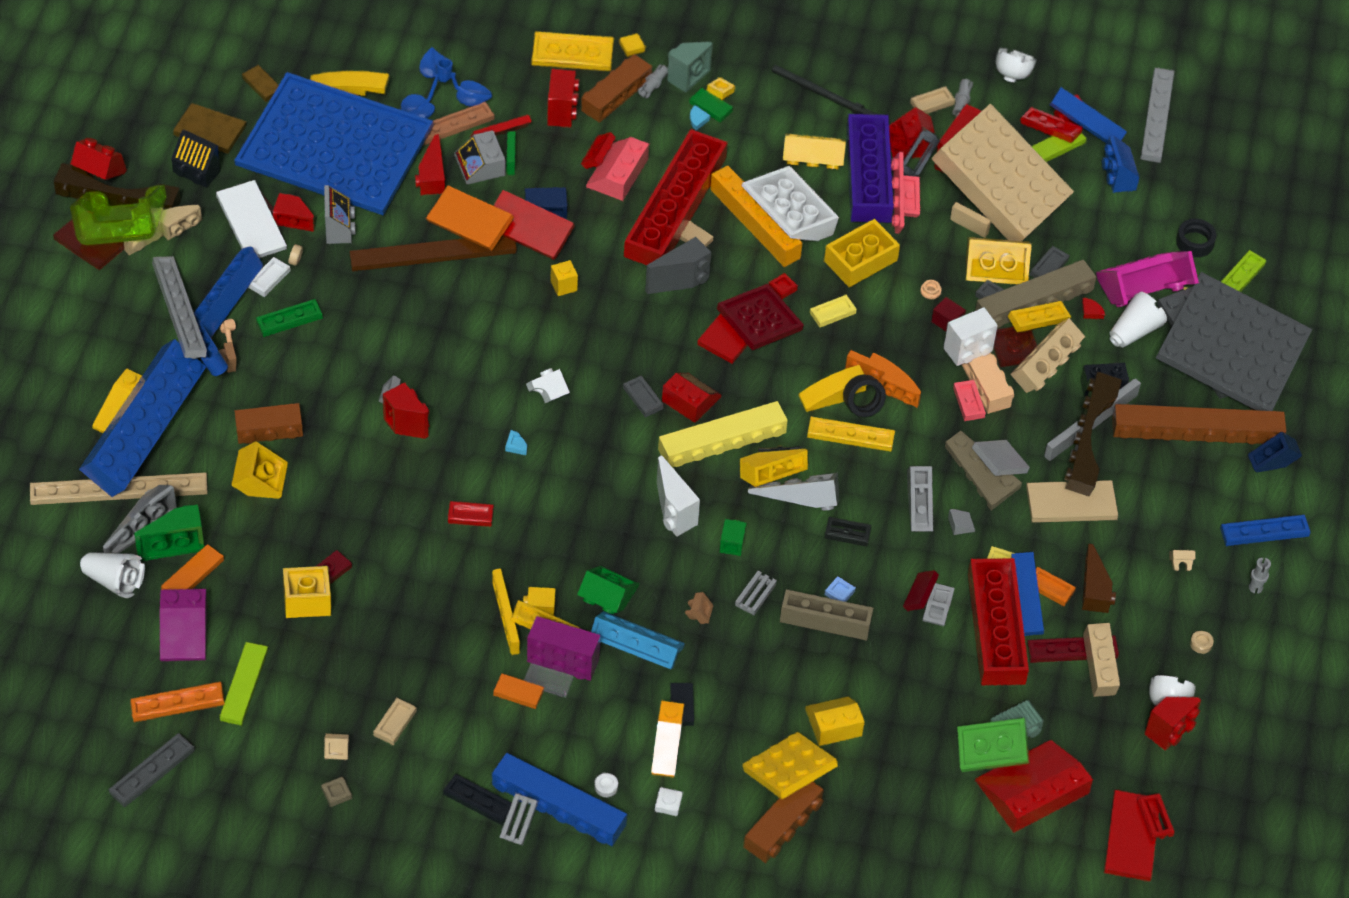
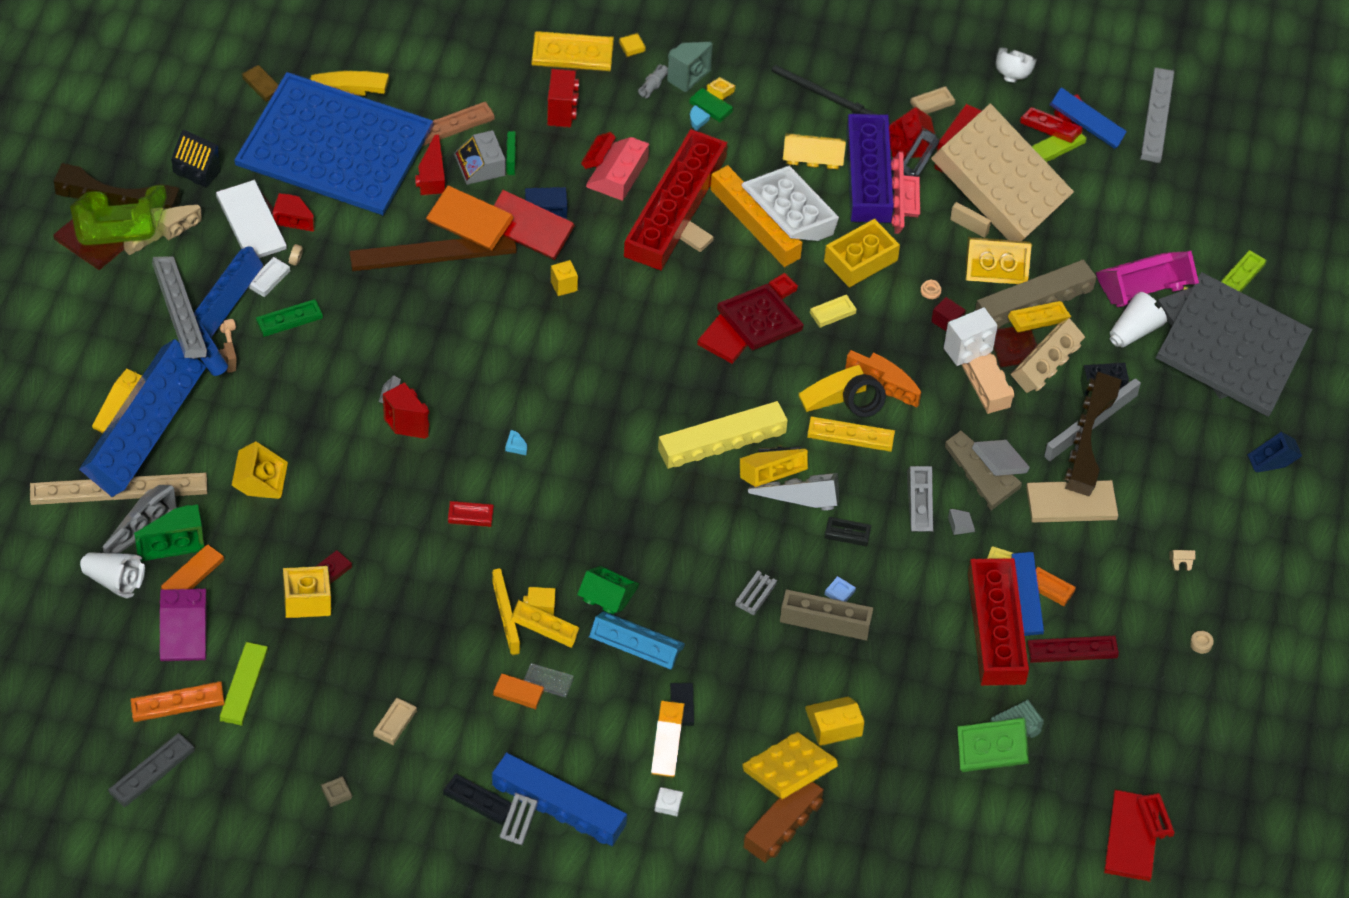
(98, 159): red slope -> none
(212, 126): pearl gold tile -> none
(268, 423): dark orange brick -> none
(336, 746): tan tile -> none
(338, 217): slope -> none
(440, 67): blue plant -> none
(506, 126): red tile -> none
(549, 385): white brick -> none
(563, 648): magenta brick -> none
(606, 785): white tile -> none
(615, 88): dark orange brick -> none
(643, 396): dark grey tile -> none
(677, 500): white slope -> none
(679, 268): dark grey slope -> none
(689, 396): red slope -> none
(700, 608): medium nougat tile -> none
(732, 537): green brick -> none
(921, 590): dark red tile -> none
(938, 604): light grey slope -> none
(963, 96): light grey pin -> none
(969, 400): coral plate -> none
(987, 289): dark grey tile -> none
(1037, 788): red slope -> none
(1051, 261): dark grey tile -> none
(1092, 309): red tile -> none
(1097, 584): reddish brown slope -> none
(1101, 659): tan brick -> none
(1120, 166): blue slope -> none
(1169, 687): white cylinder -> none
(1172, 719): red slope -> none
(1196, 424): dark orange brick -> none
(1197, 226): black tyre -> none
(1259, 575): light grey pin -> none
(1265, 530): blue tile -> none

